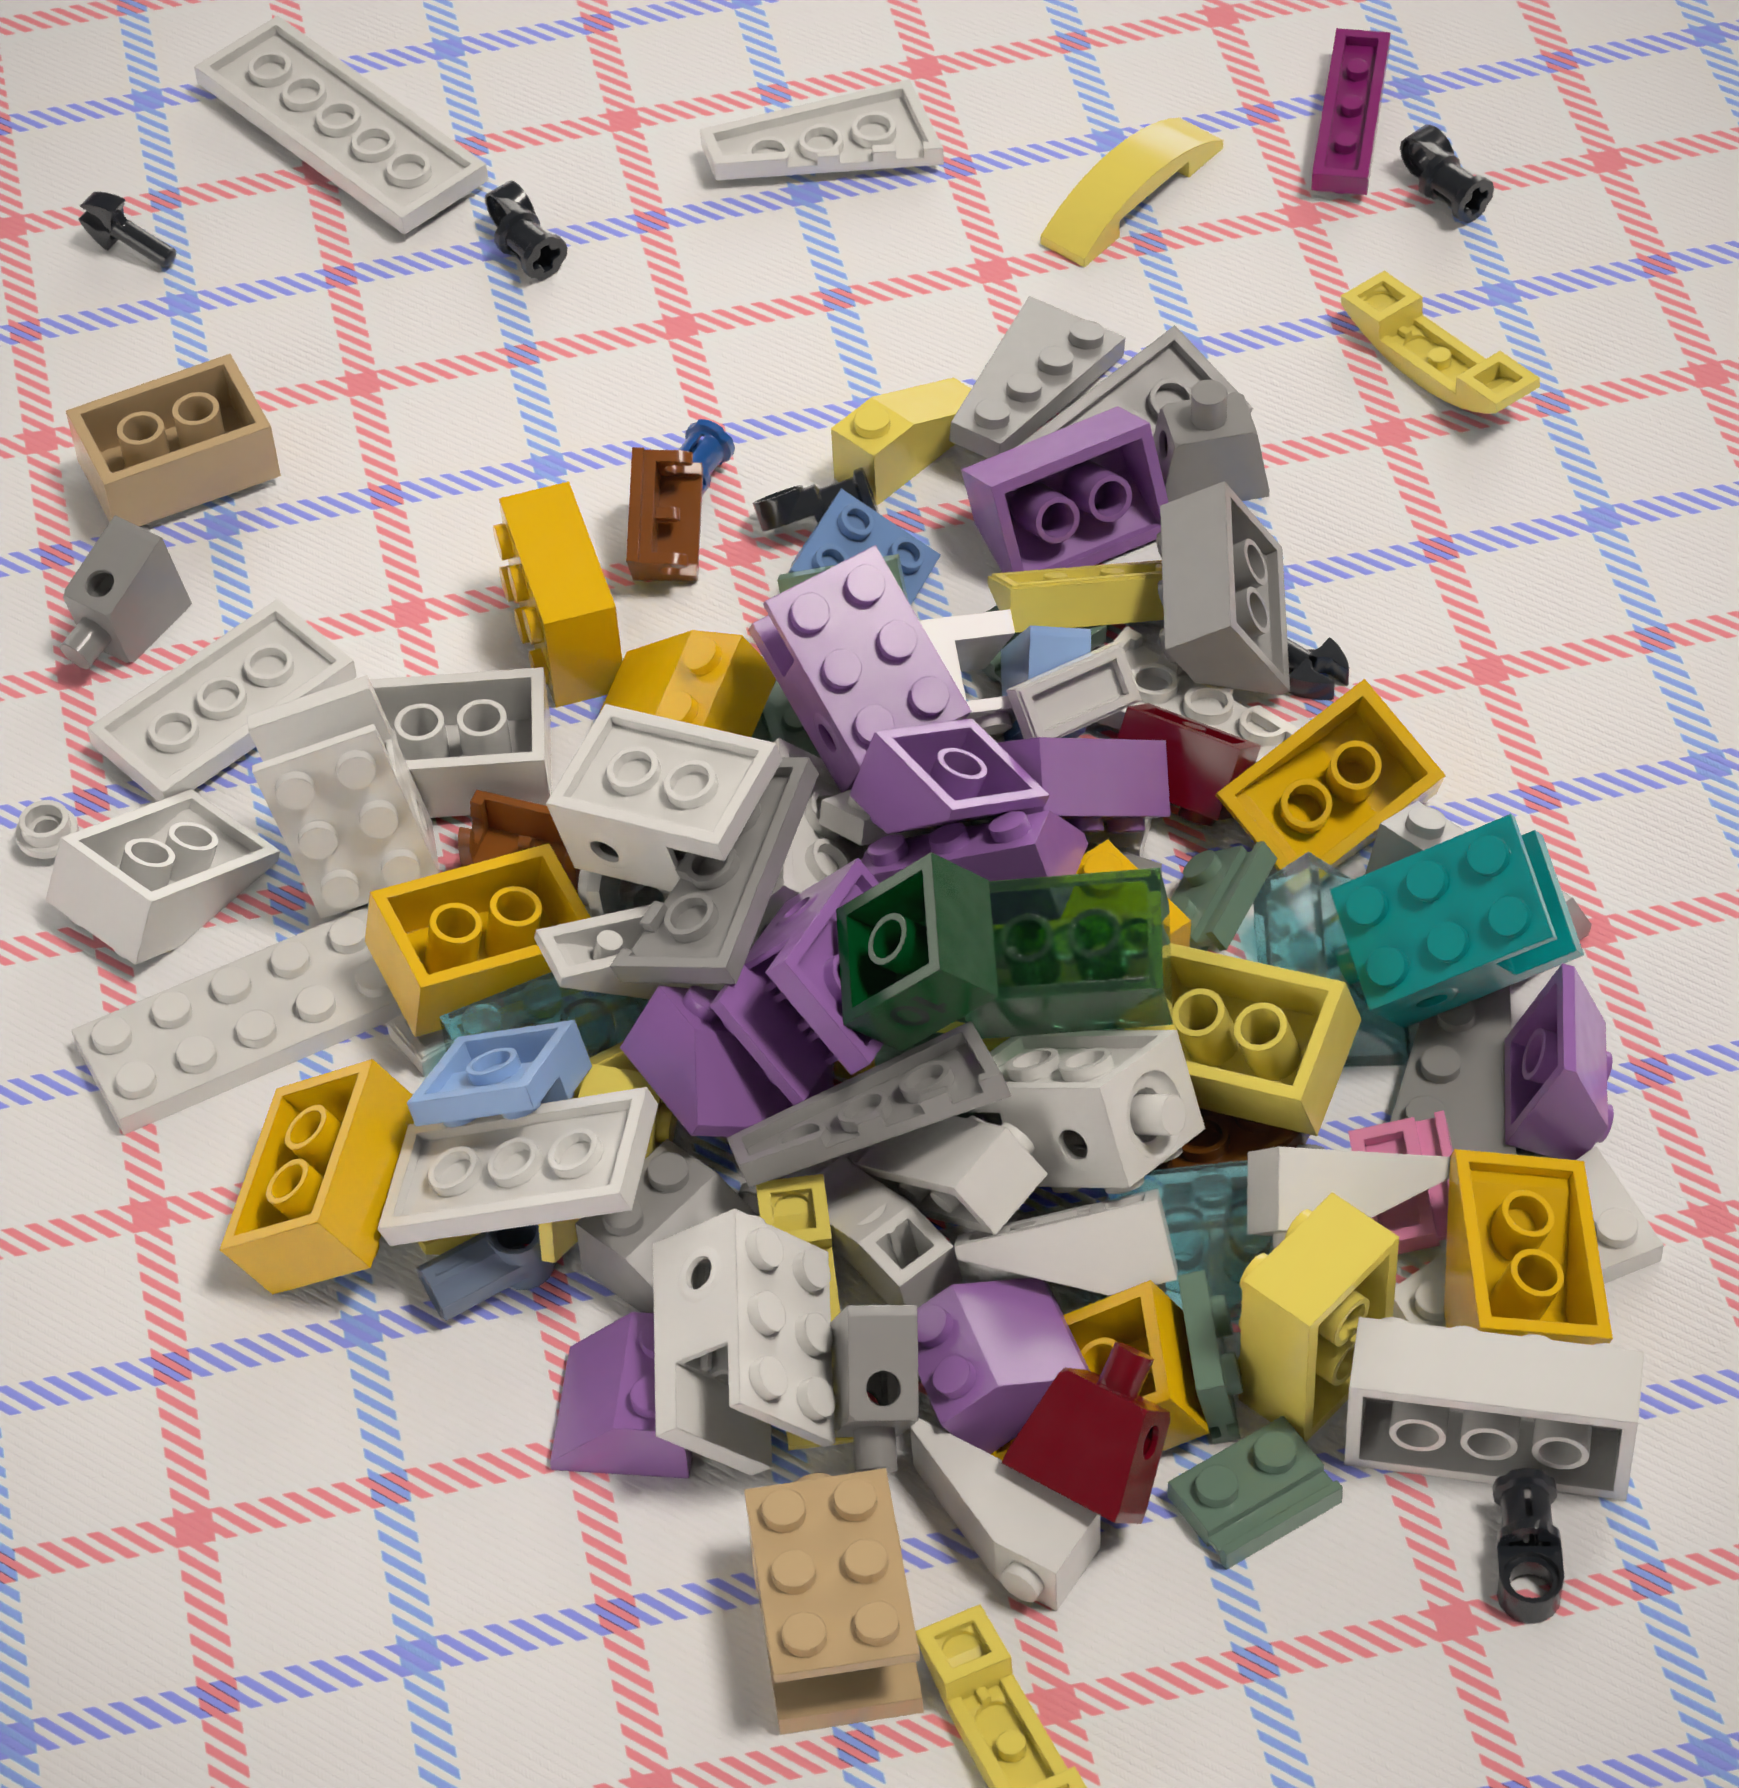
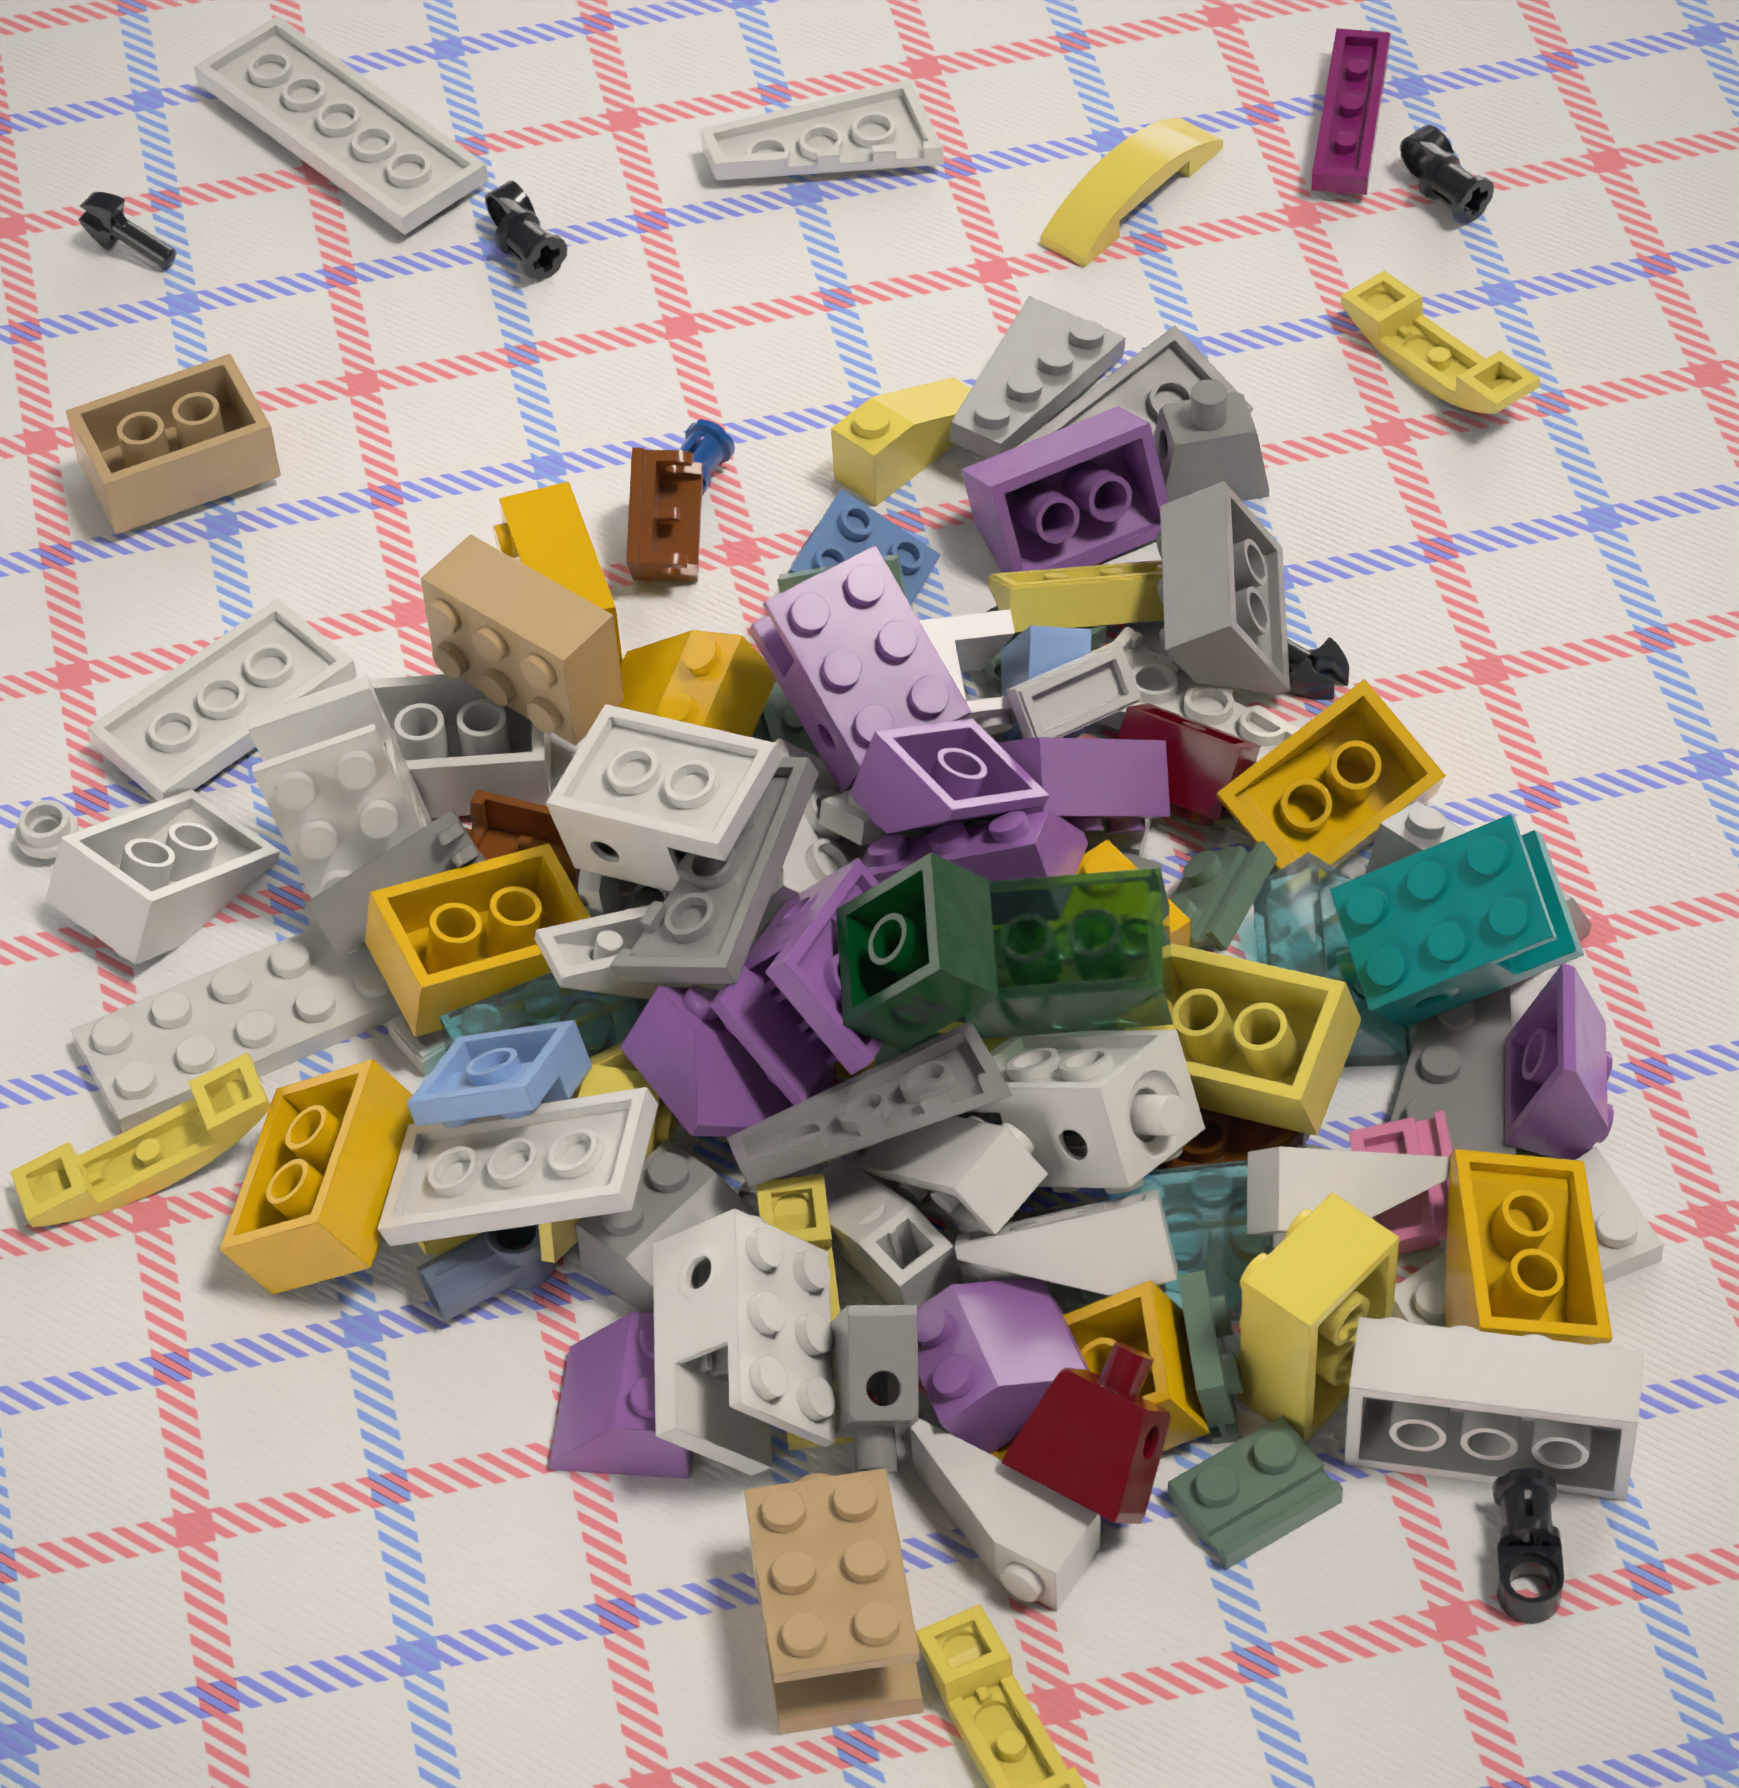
(122, 596): light grey torso -> none
(147, 1157): none -> light yellow slope
(434, 849): none -> light grey hinge
(522, 639): none -> tan brick
(799, 502): black connector -> none

